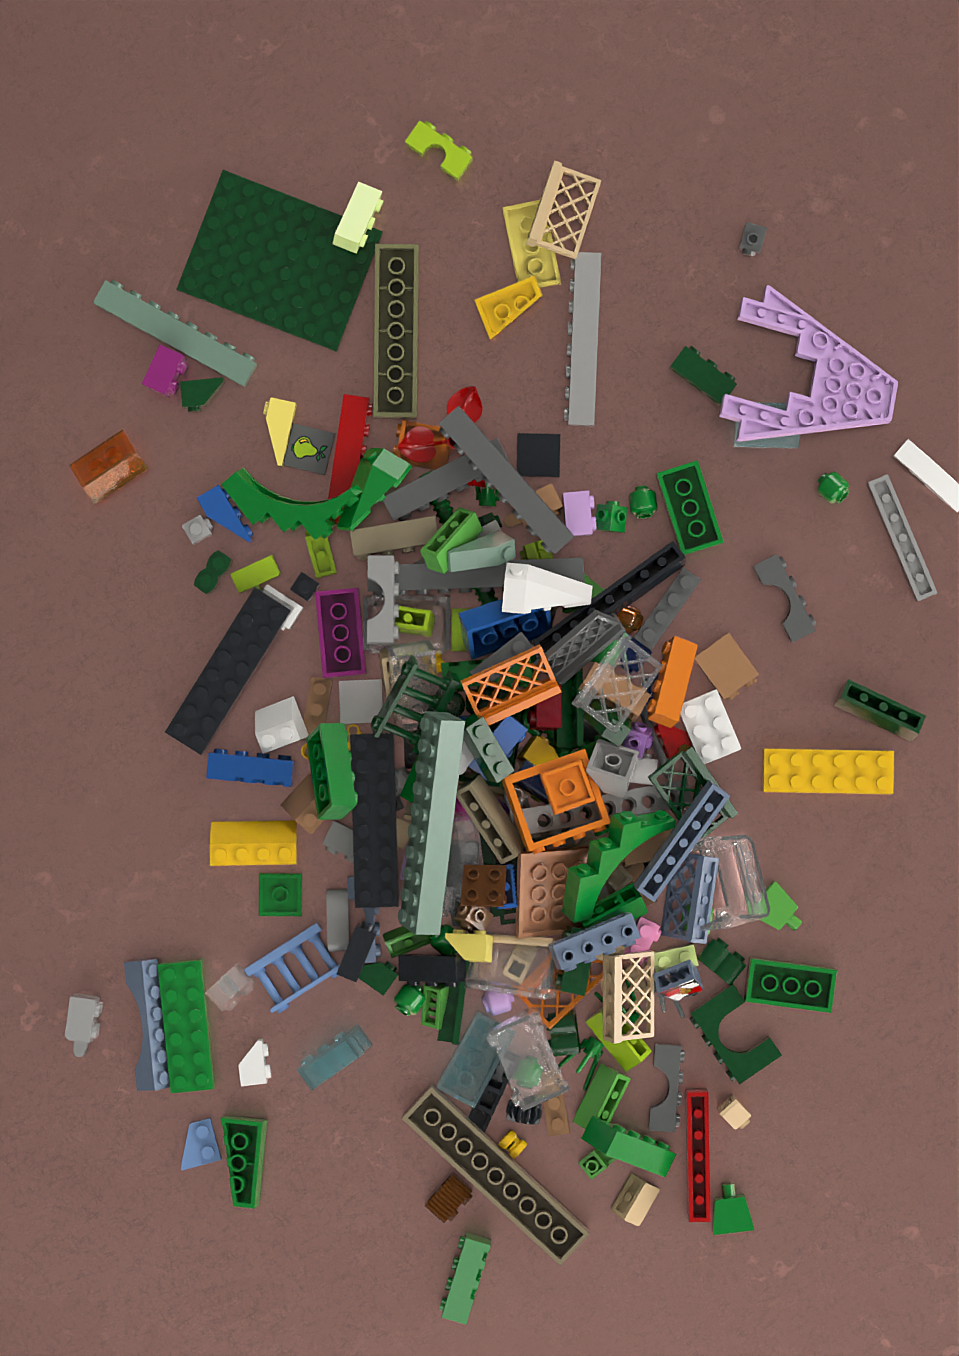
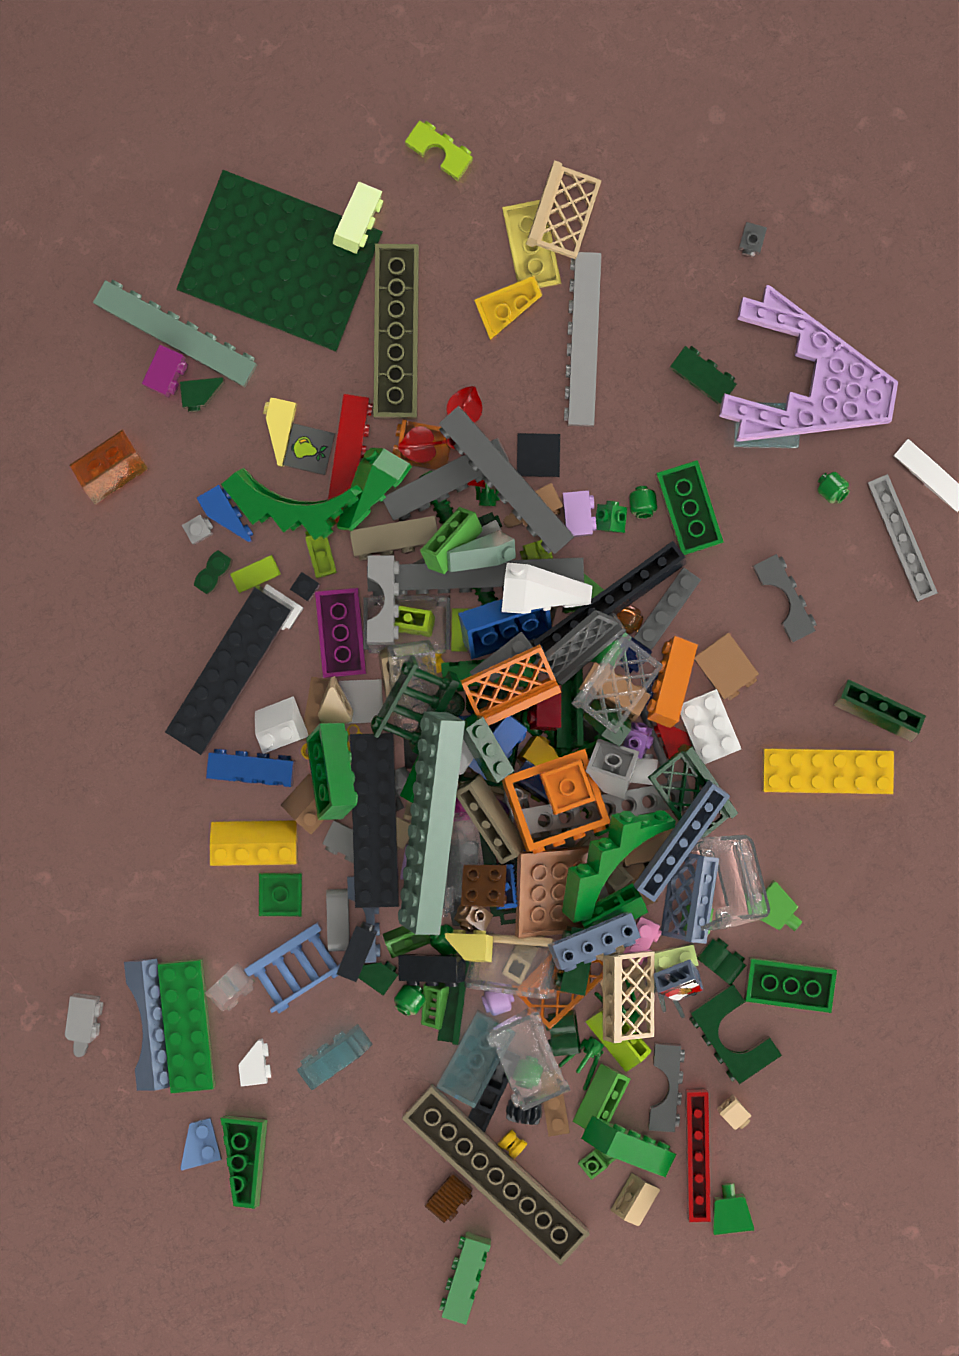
(334, 705): none -> tan slope

